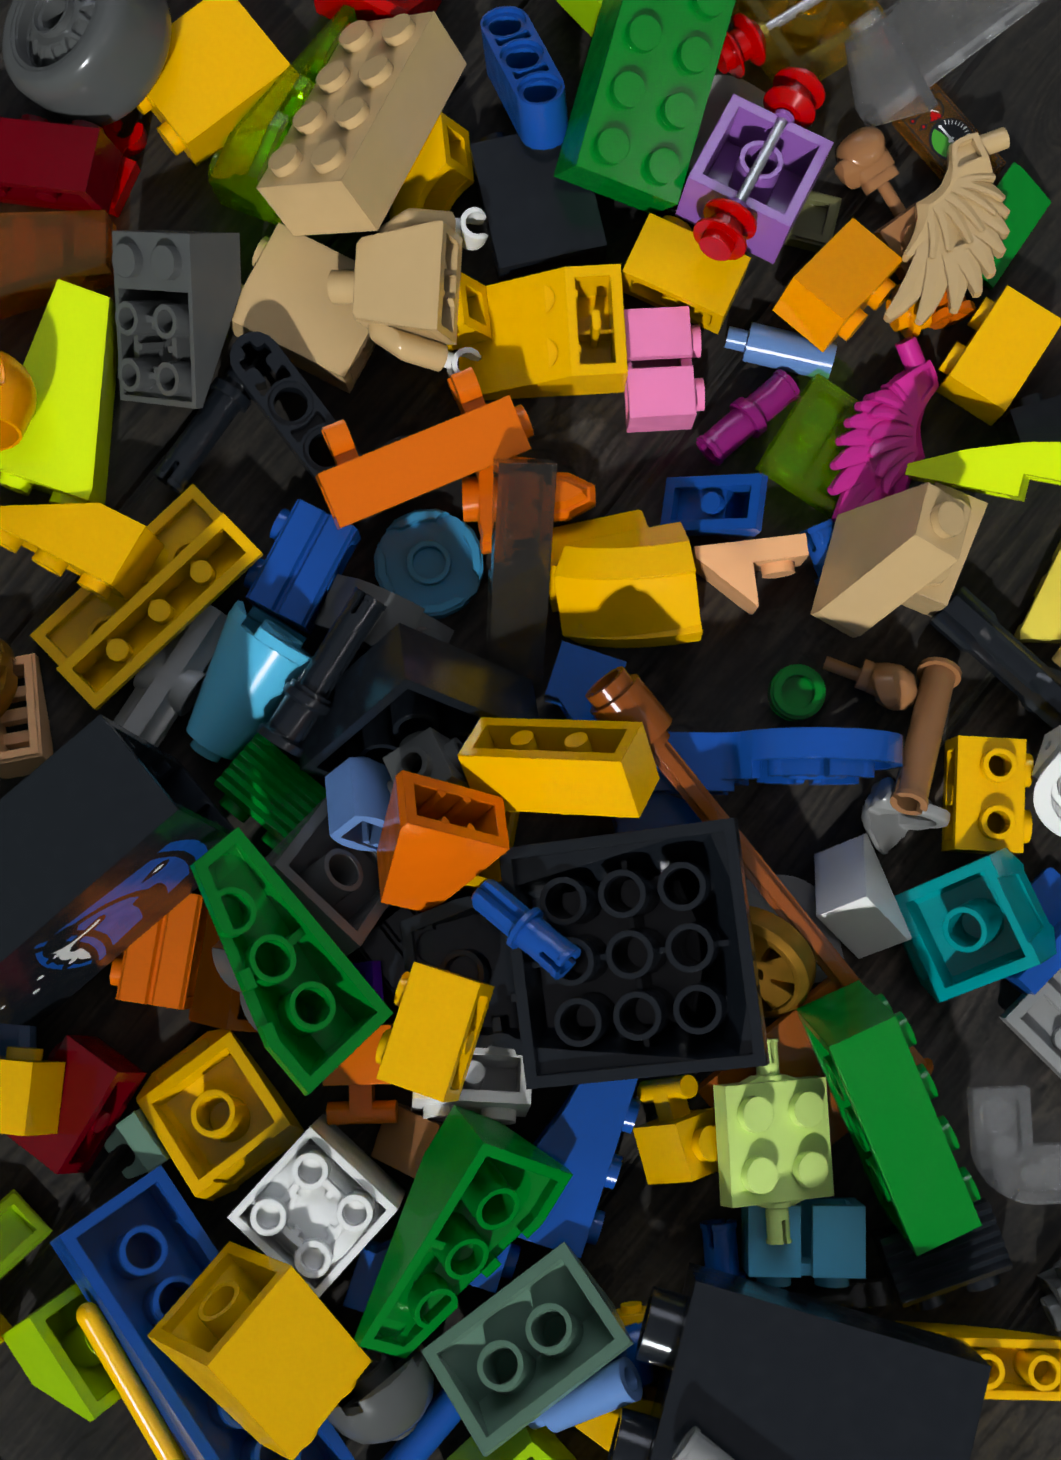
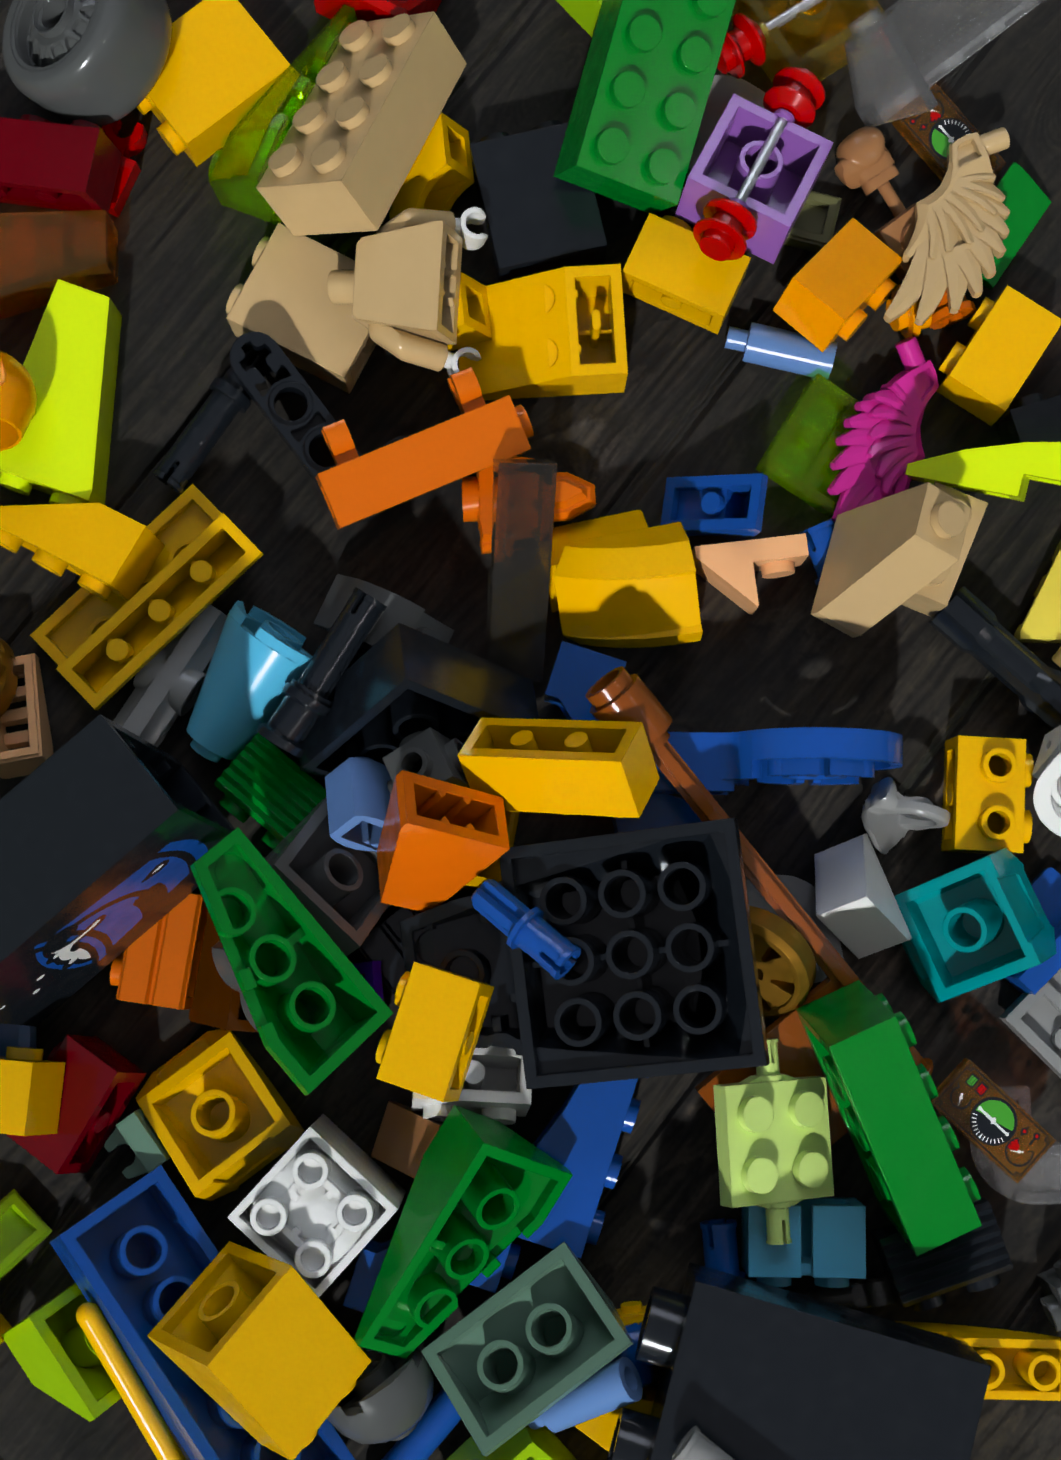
(172, 311): dark grey slope -> none
(300, 565): blue brick -> none
(360, 1074): orange brick -> none
(430, 561): dark azure tile -> none
(524, 77): blue beam -> none
(660, 376): bright pink piece -> none
(681, 1141): yellow brick -> none
(748, 417): magenta pin -> none
(796, 692): green tile -> none
(888, 682): medium nougat piece -> none
(924, 735): medium nougat pin -> none
(991, 1120): none -> tile

